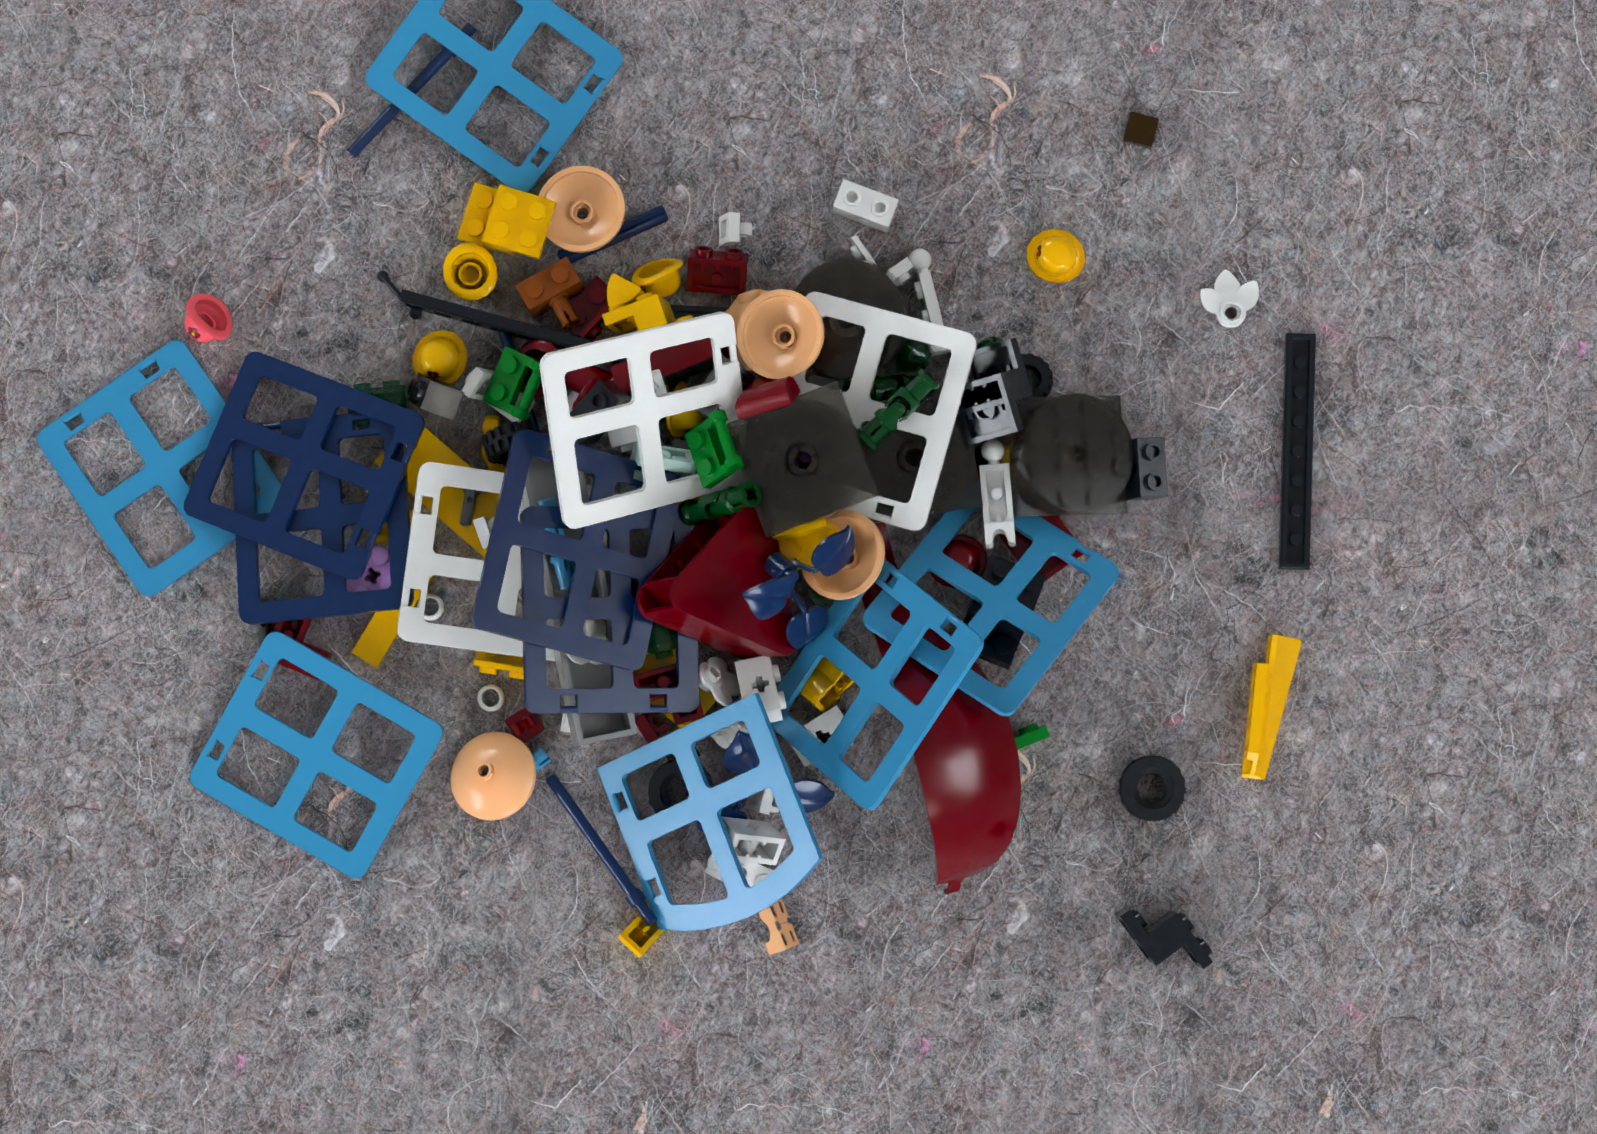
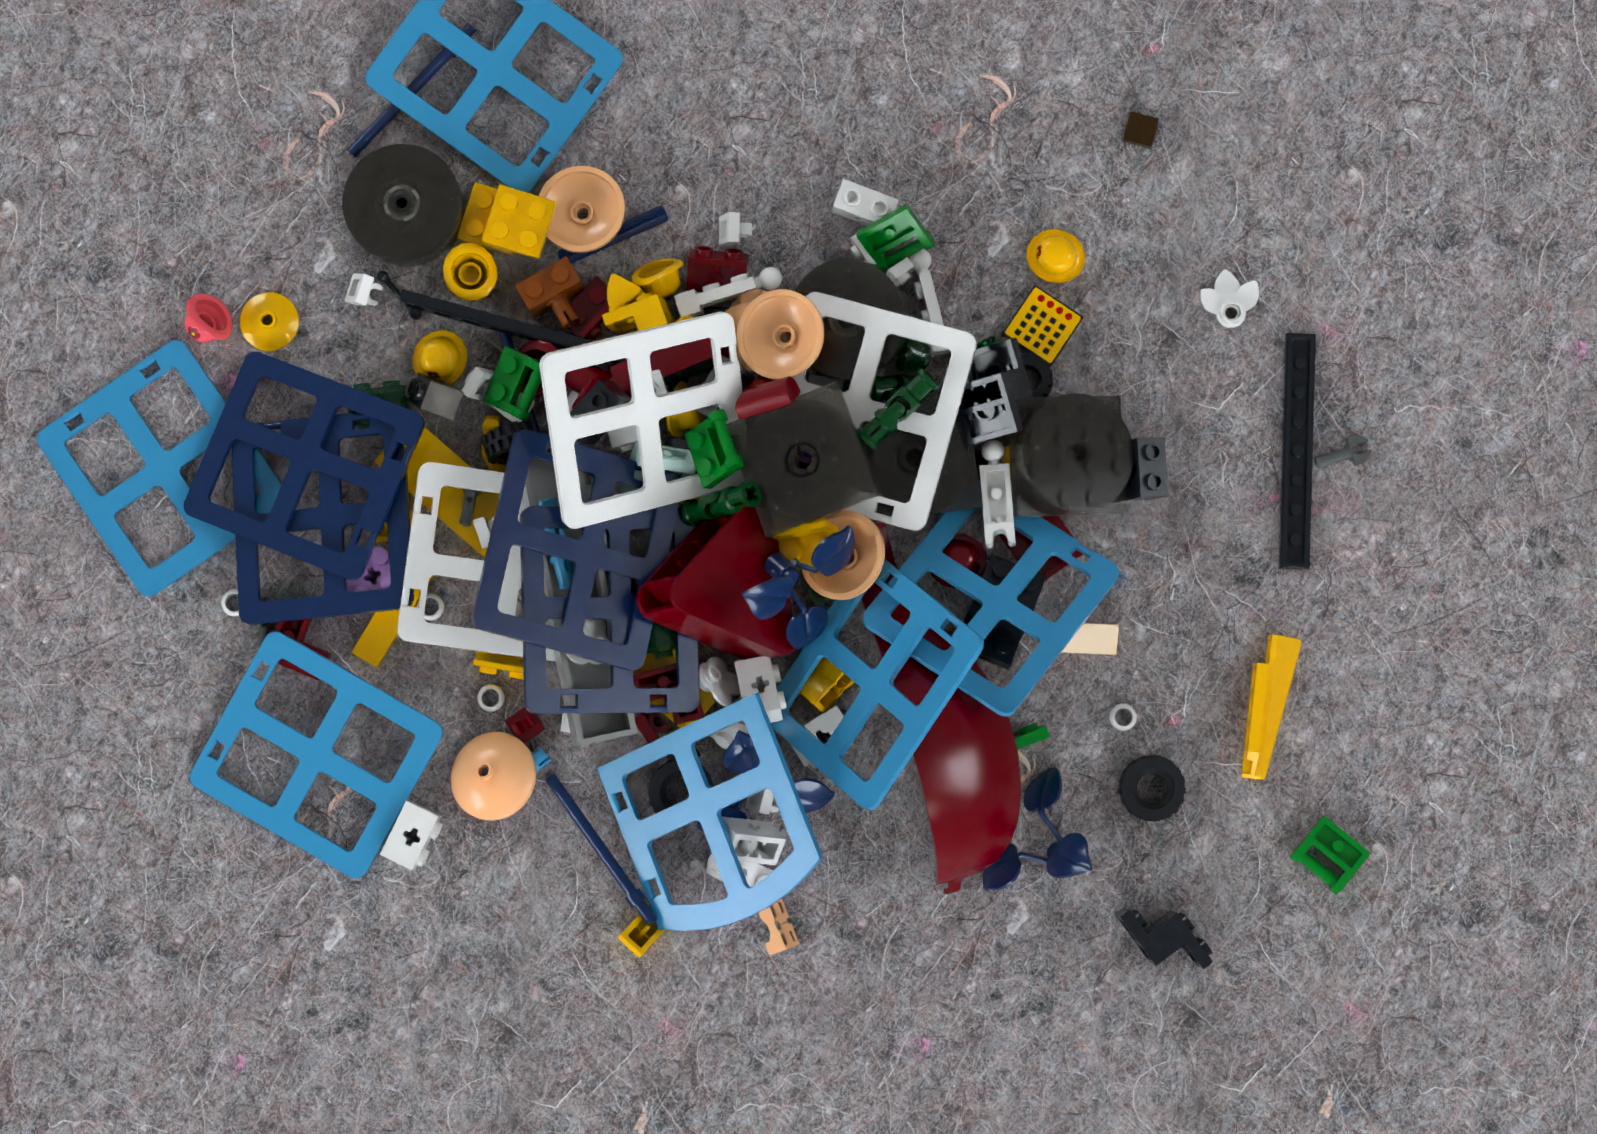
(227, 595): none -> white piece
(279, 332): none -> yellow dish
(360, 289): none -> white tile
(396, 177): none -> clear smoke piece
(397, 845): none -> white brick
(693, 302): none -> white plate
(892, 231): none -> green plate
(1042, 325): none -> yellow tile
(1065, 857): none -> dark blue plant
(1094, 639): none -> tan slope
(1112, 717): none -> white piece
(1334, 845): none -> green plate
(1344, 453): none -> dark grey bar

